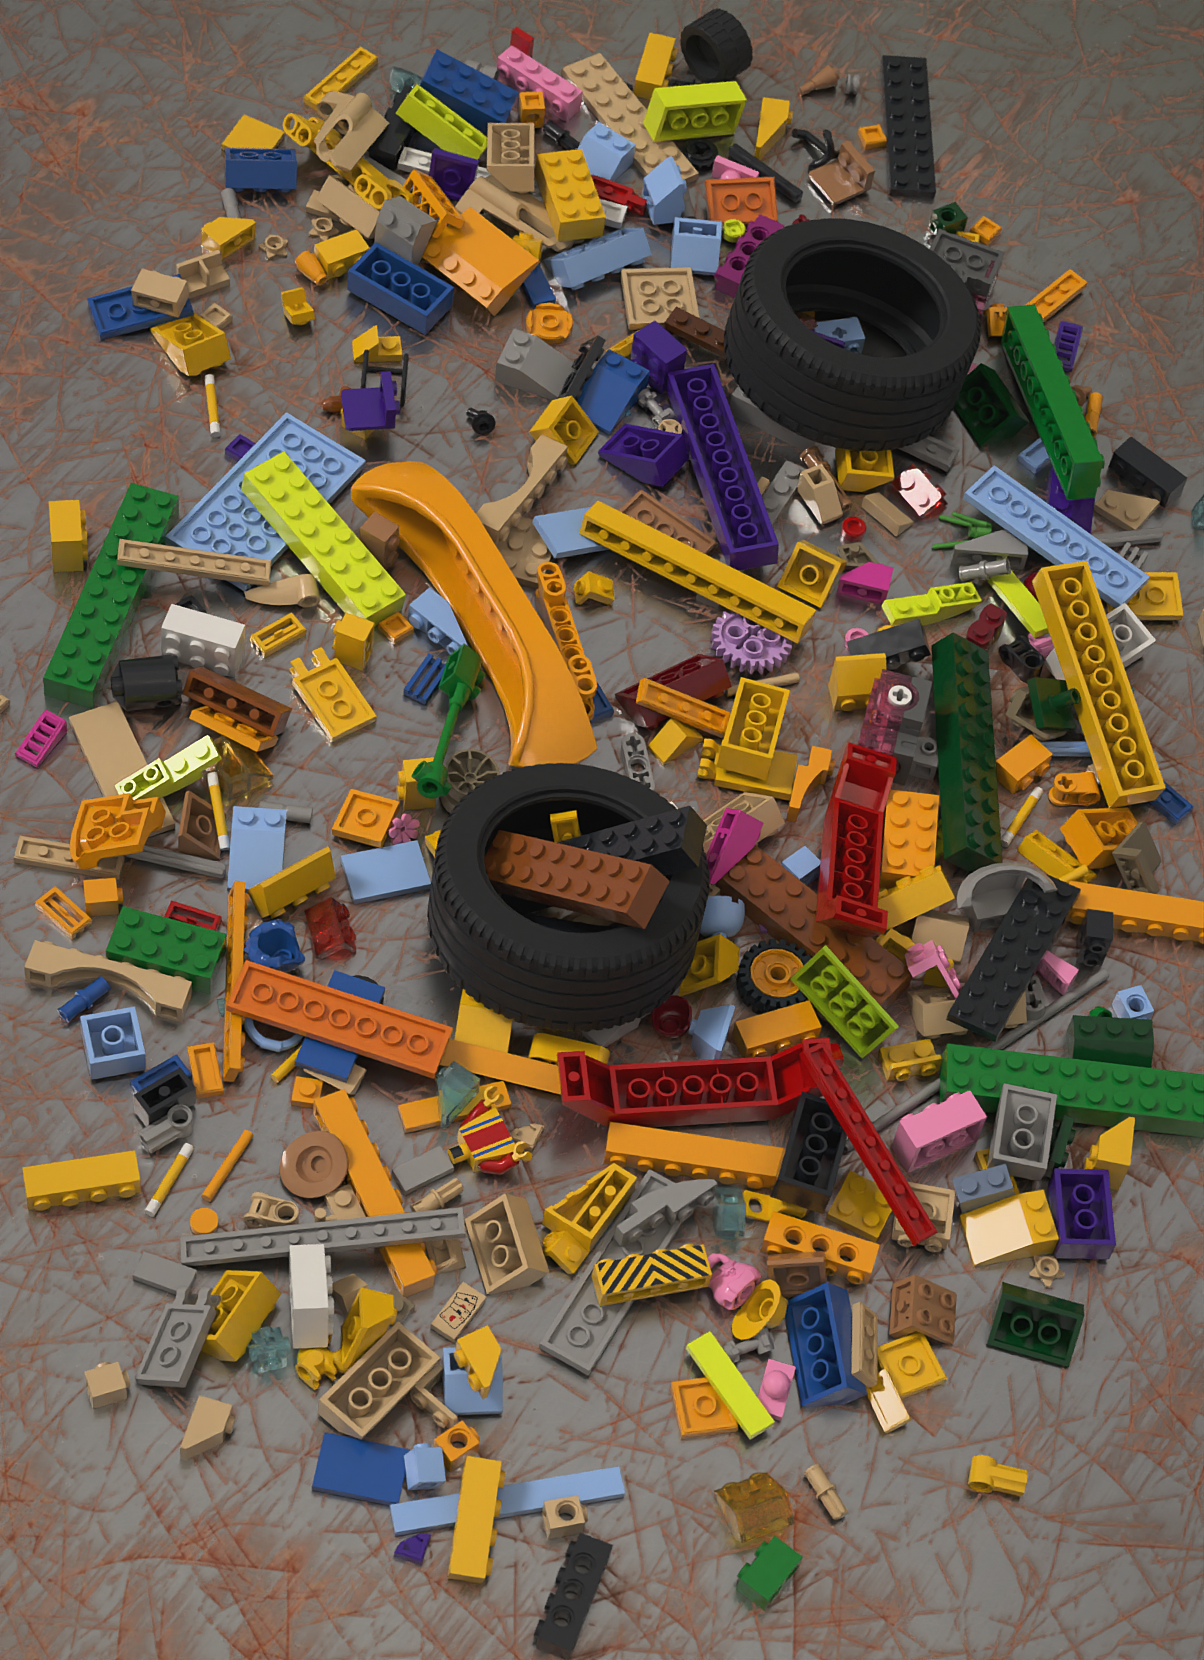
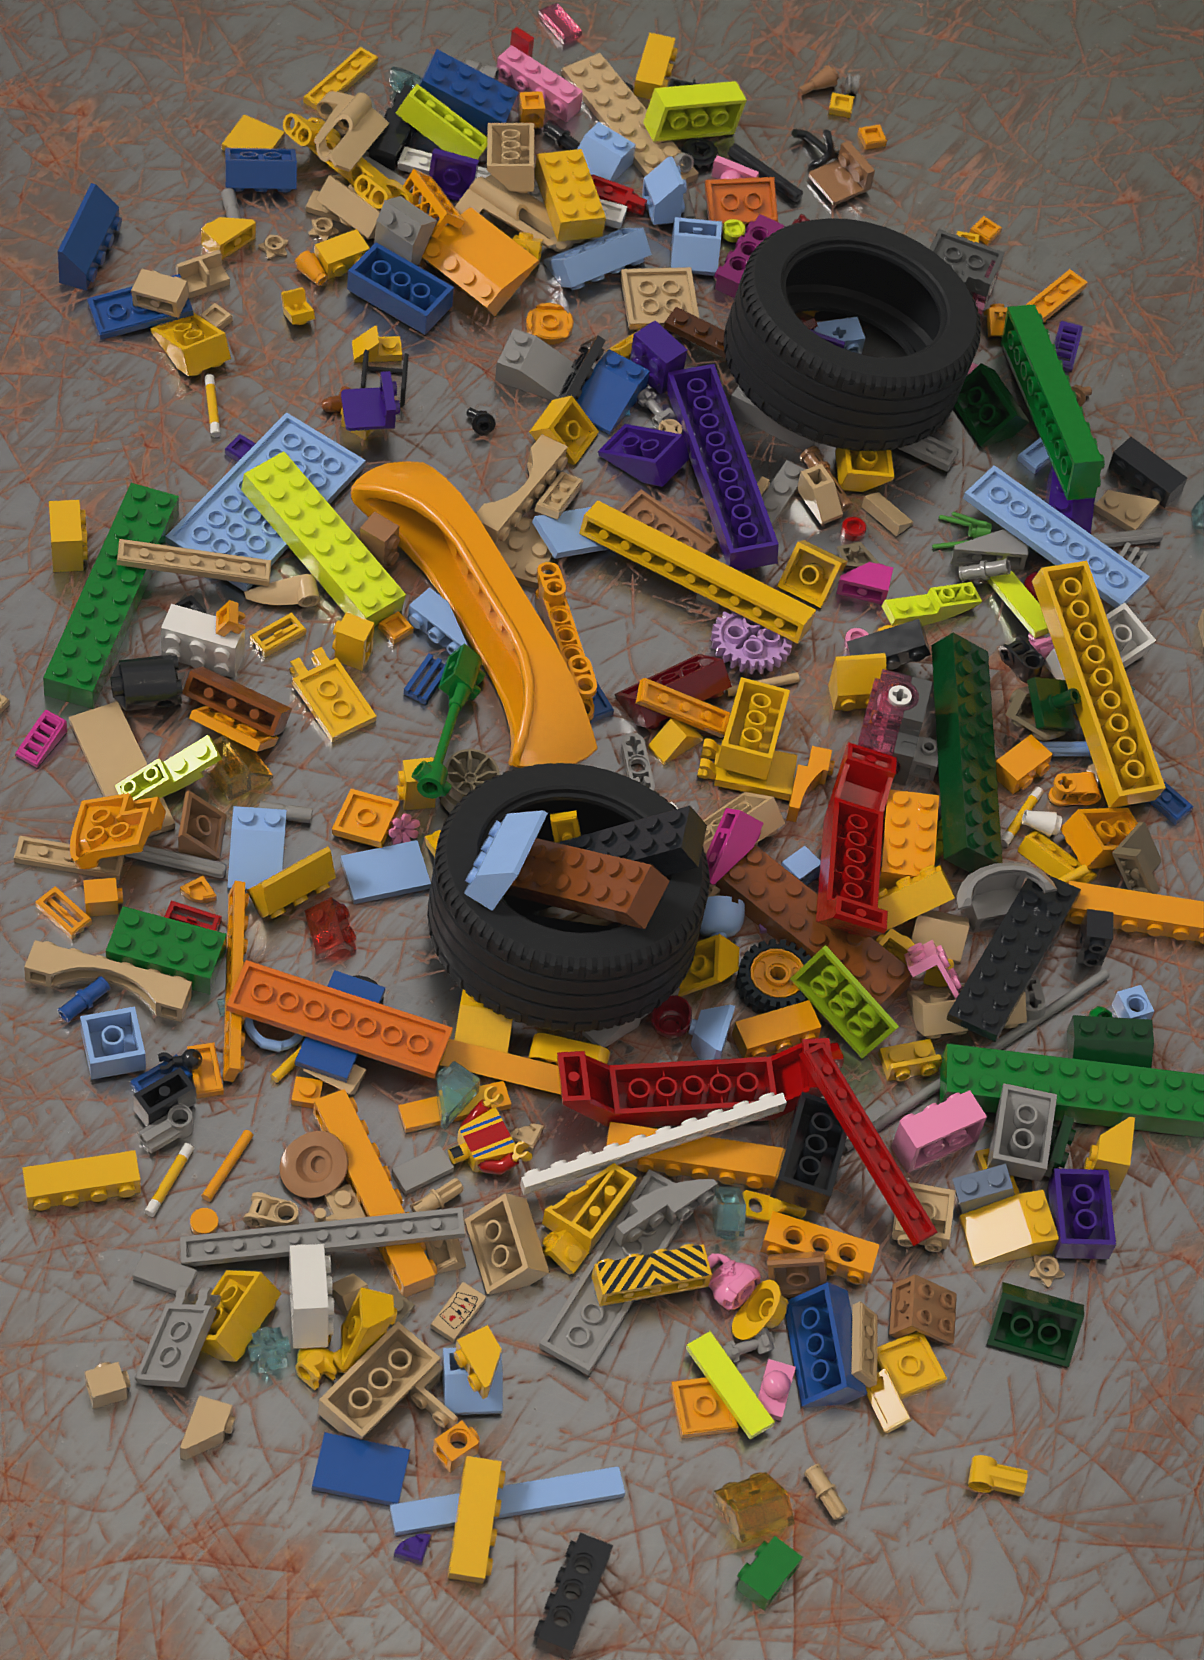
(88, 239): none -> blue slope
(188, 1060): none -> black arm
(198, 891): none -> light orange tile
(218, 811): yellow bar -> none
(228, 618): none -> light orange tile
(274, 946): blue hair -> none
(424, 1467): light blue brick -> none
(503, 856): none -> light blue slope
(538, 288): blue tile -> none
(557, 1527): tan brick -> none
(559, 495): none -> tan tile
(560, 23): none -> clear pink tile
(595, 588): yellow bracket -> none
(642, 1146): none -> white plate
(686, 160): none -> light grey hinge
(716, 47): black tyre -> none
(772, 124): yellow slope -> none
(841, 105): none -> yellow tile
(860, 1207): yellow plate -> none
(908, 126): black plate -> none
(918, 491): clear red bracket -> none
(948, 218): dark green brick -> none
(988, 627): dark red brick -> none
(1043, 821): none -> white cone
(1057, 972): bright pink slope -> none
(1093, 411): light orange piece -> none
(1158, 598): yellow plate -> none

